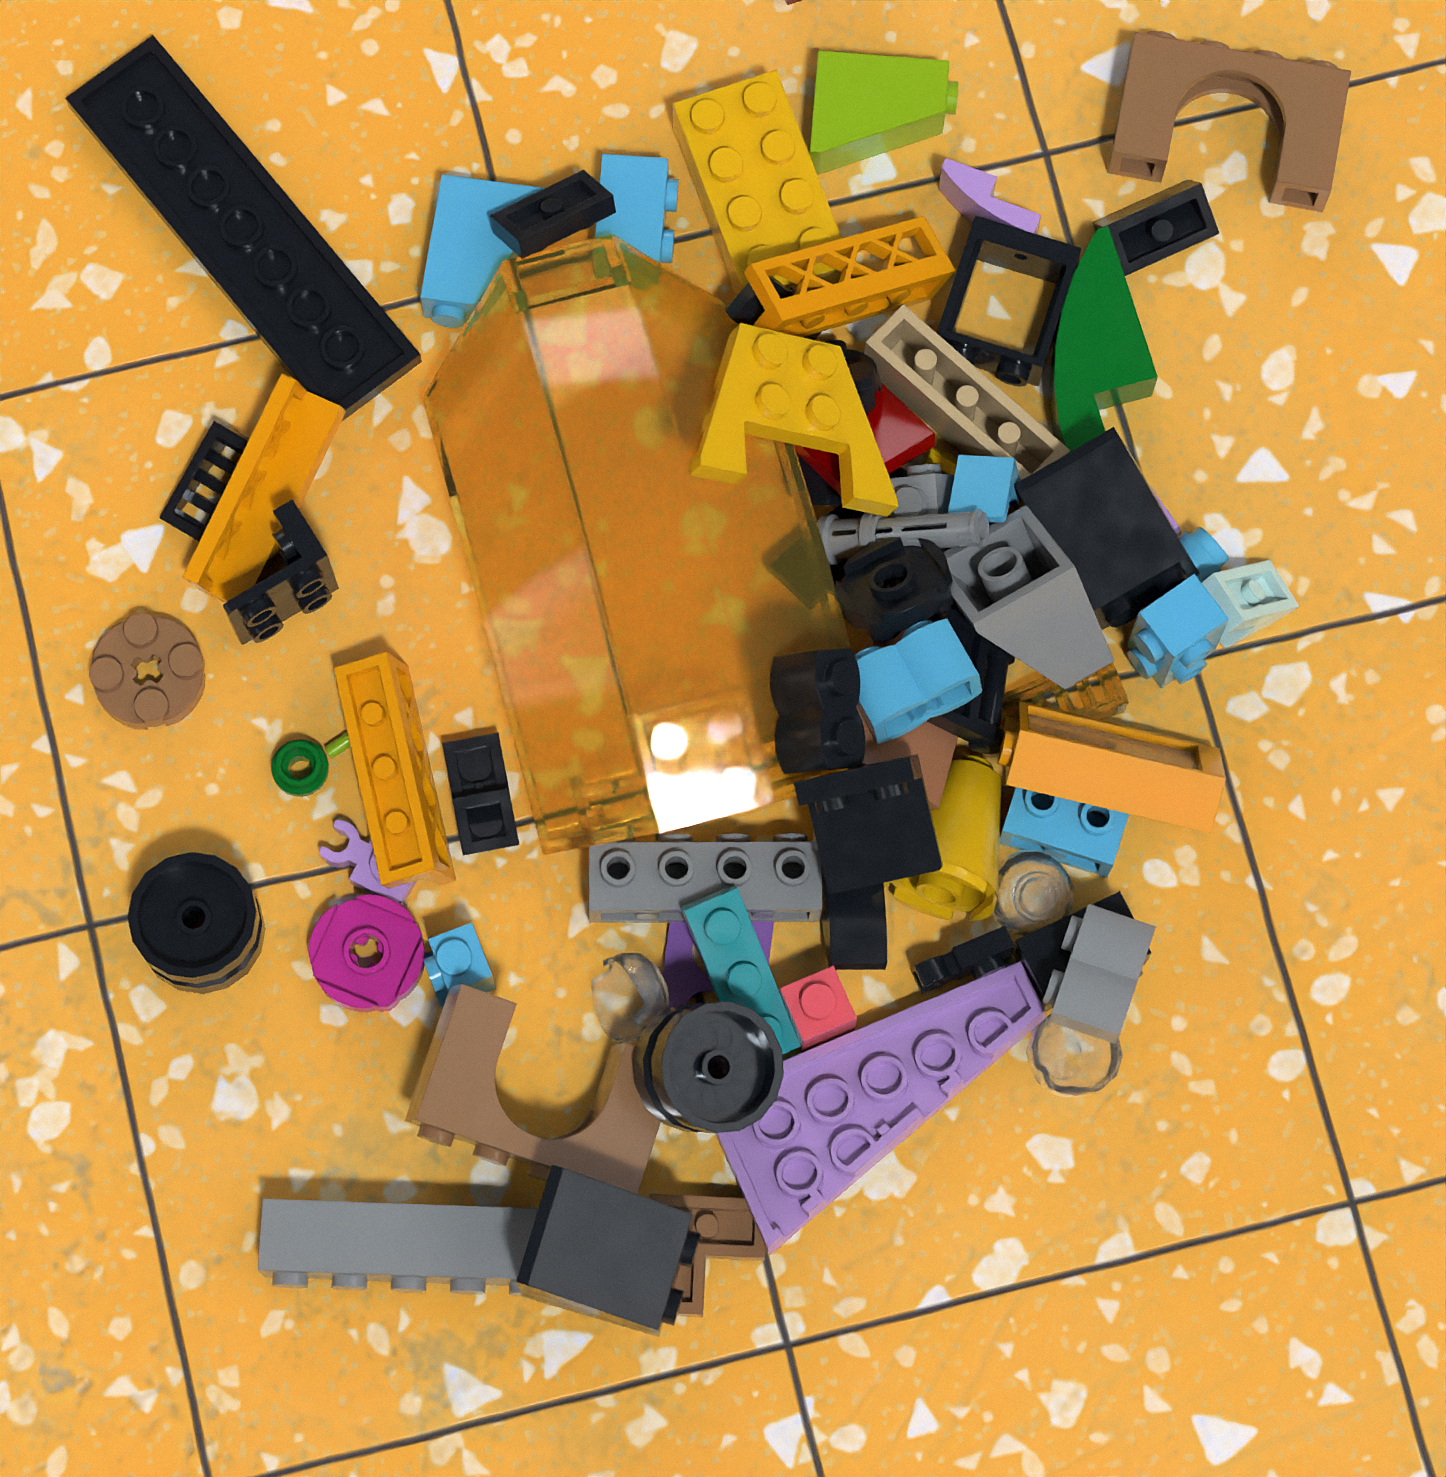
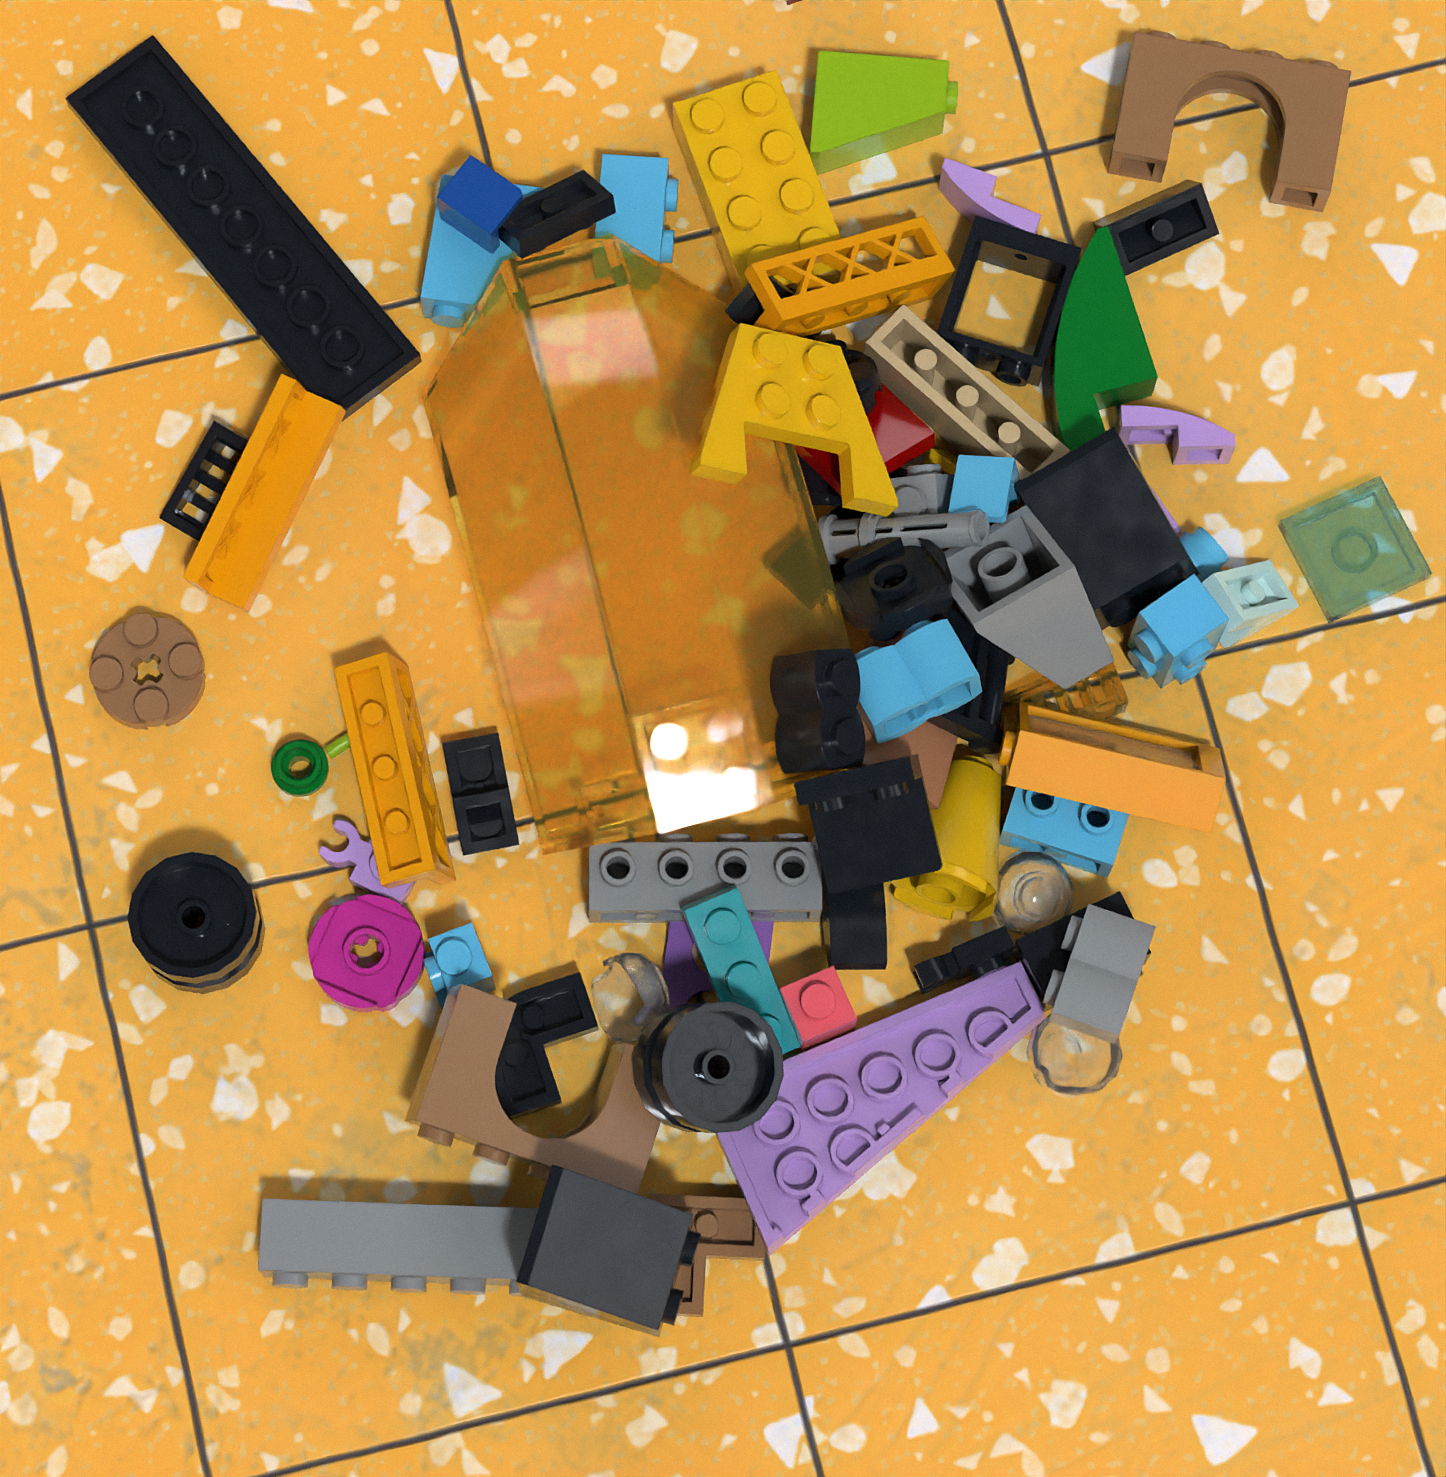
(298, 587): black bracket -> none
(478, 203): none -> blue panel
(540, 1020): none -> black plate
(1191, 437): none -> lavender slope
(1354, 549): none -> clear light blue tile

